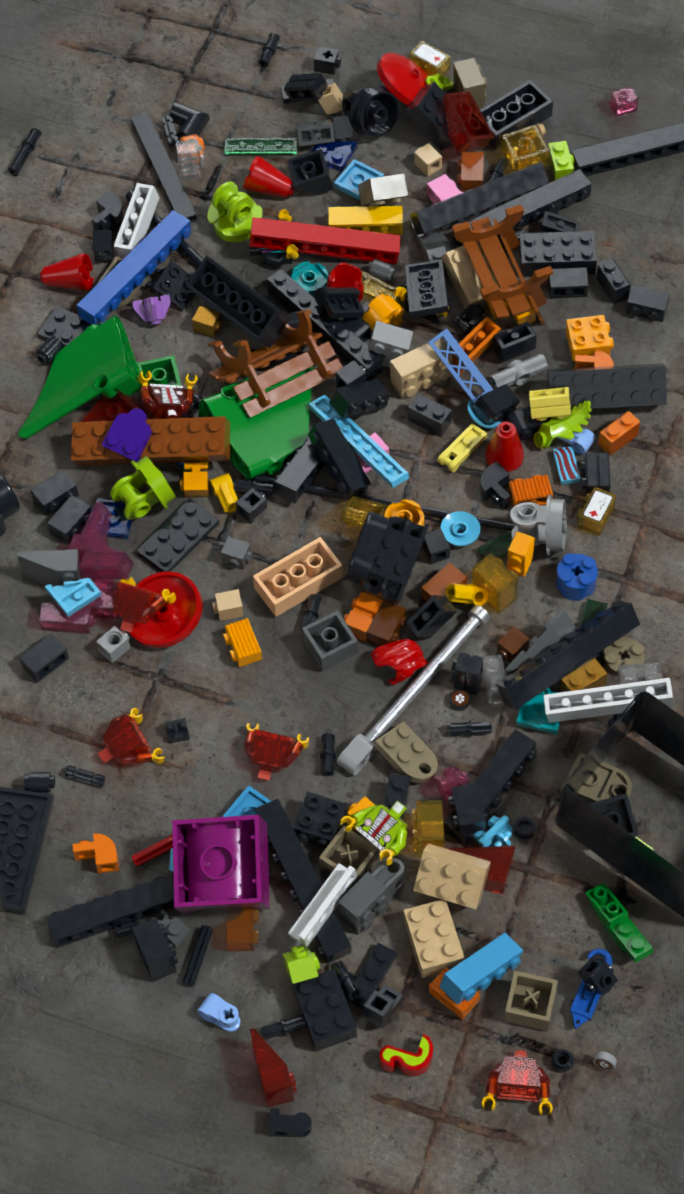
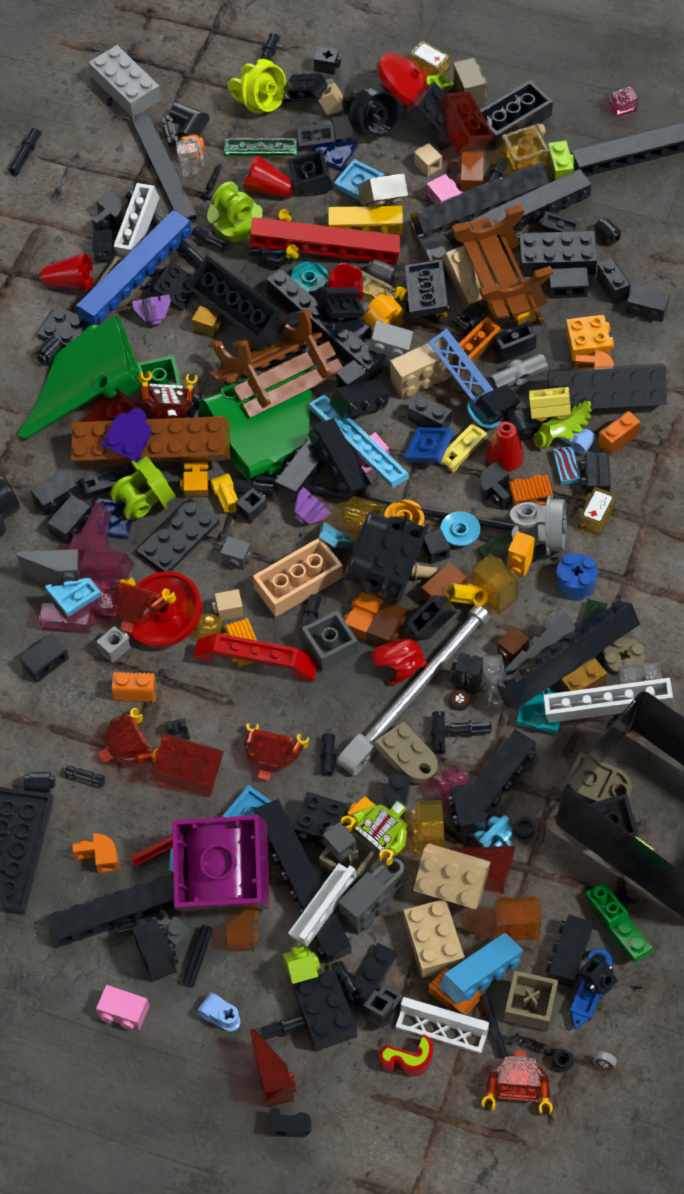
(103, 480): none -> black plate
(122, 1008): none -> bright pink brick
(124, 81): none -> light grey brick
(134, 686): none -> orange brick
(186, 765): none -> clear red brick
(208, 625): none -> clear yellow hair
(209, 238): none -> black axle
(256, 652): none -> red slope
(259, 87): none -> neon yellow piece
(308, 508): none -> medium lavender brick
(335, 538): none -> medium azure wing
(339, 841): none -> dark grey brick
(423, 571): none -> tan pin
(428, 445): none -> blue plate
(438, 732): none -> black pin
(446, 1018): none -> white fence
(488, 1010): none -> black bar
(518, 917): none -> clear orange brick
(569, 950): none -> black brick
(607, 231): none -> black brick

